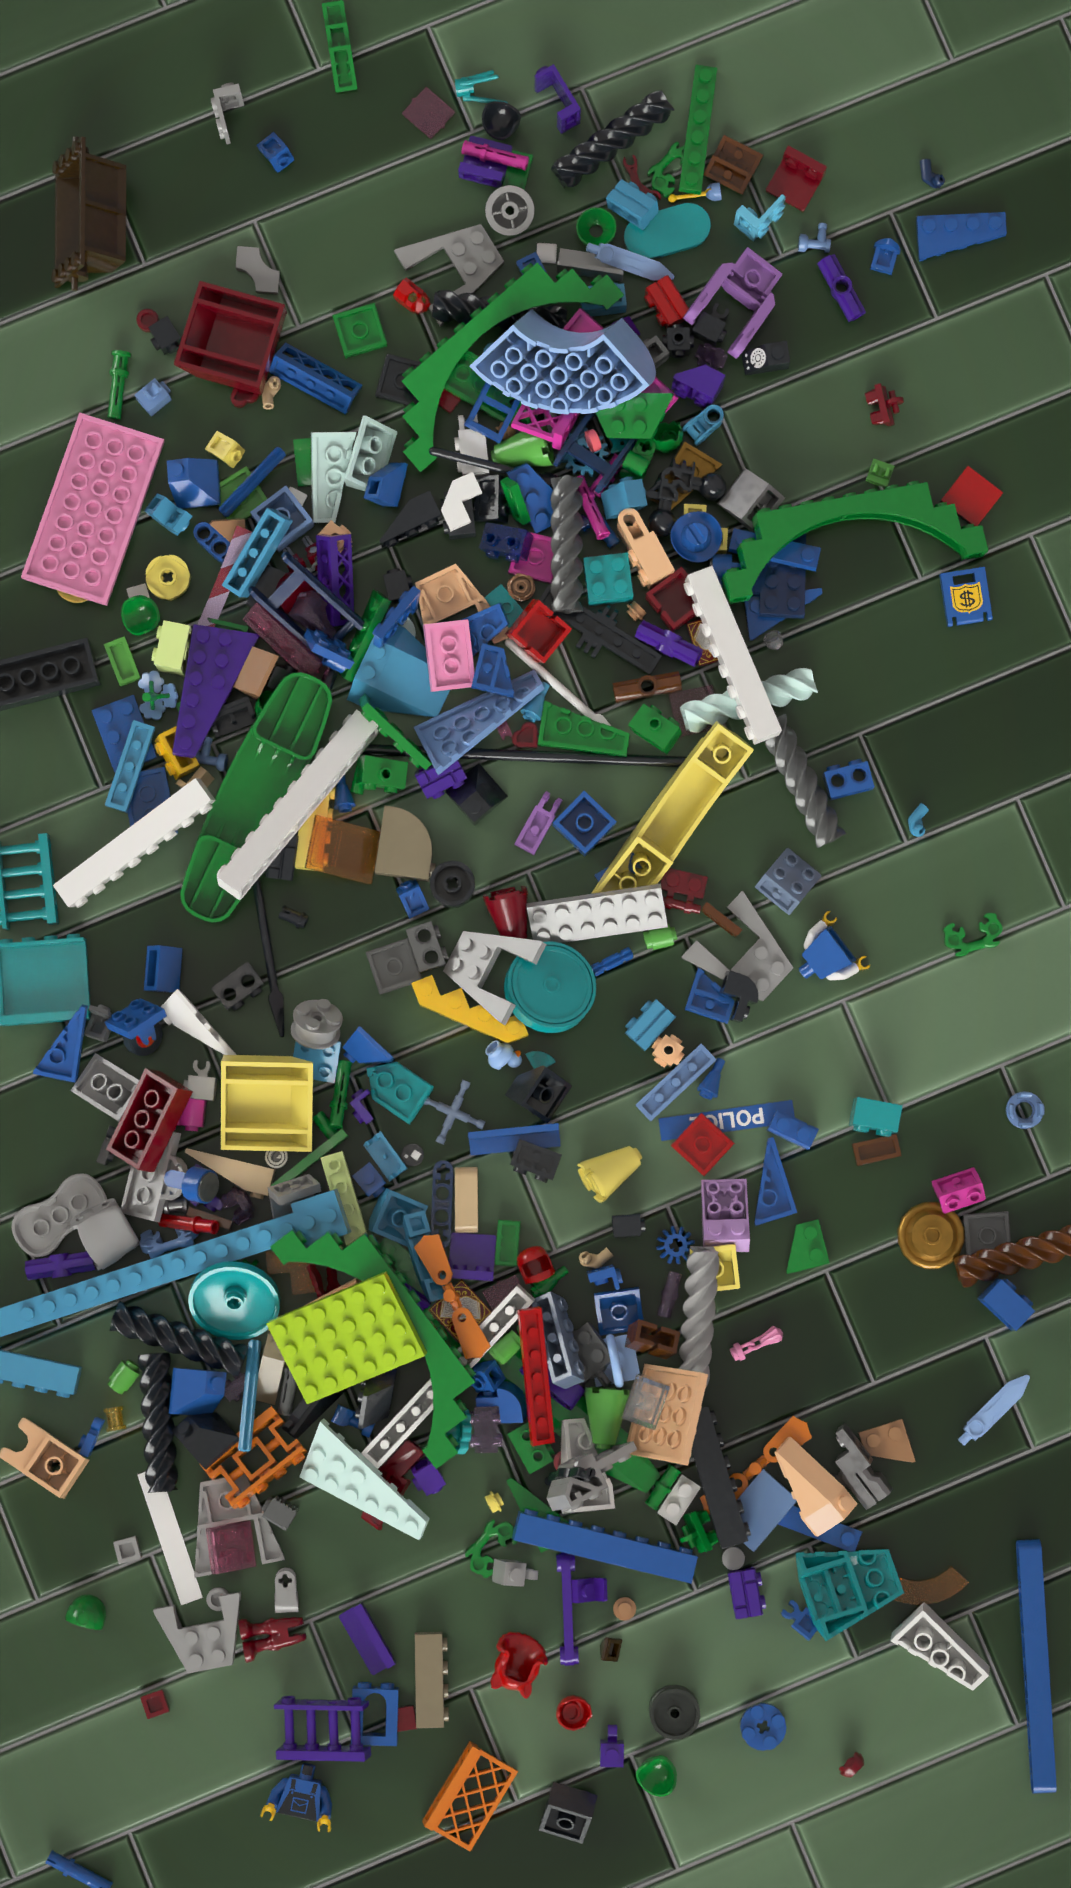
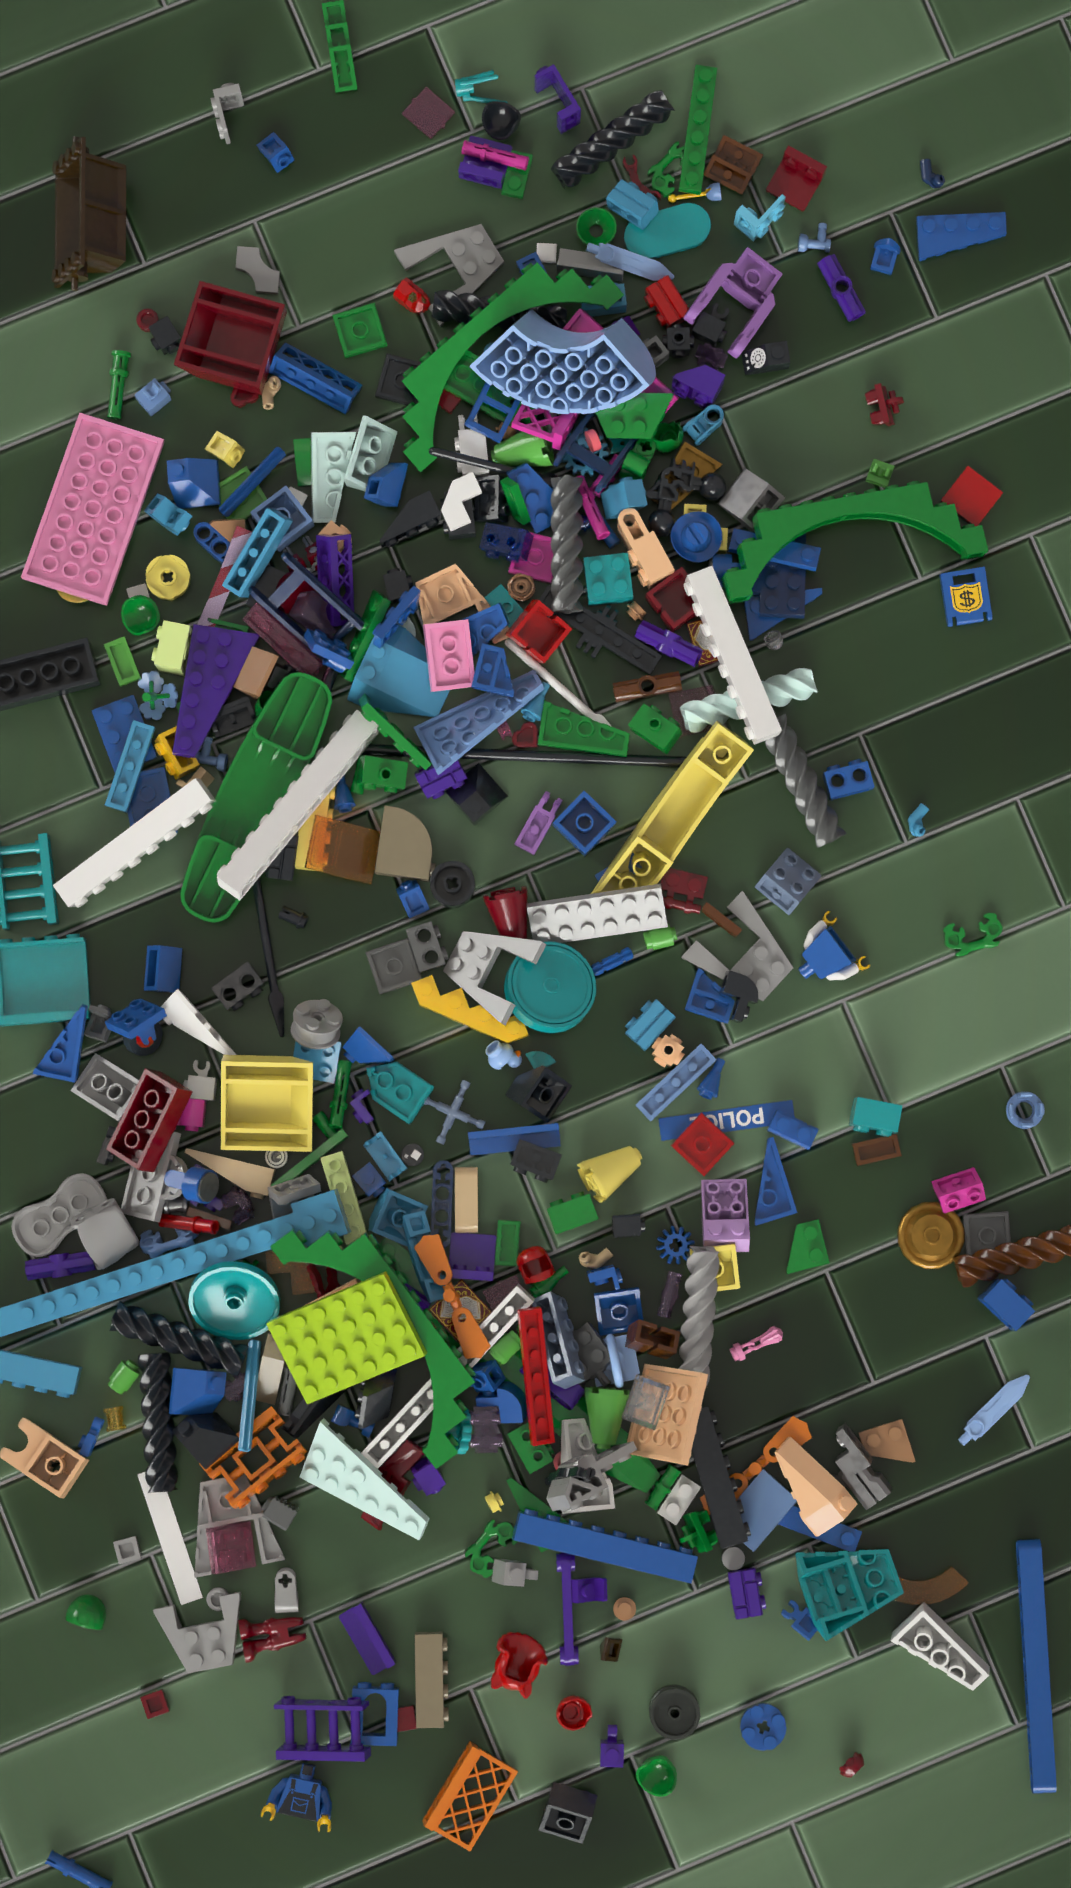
(497, 215): light grey wheel -> none
(572, 1213): none -> green brick

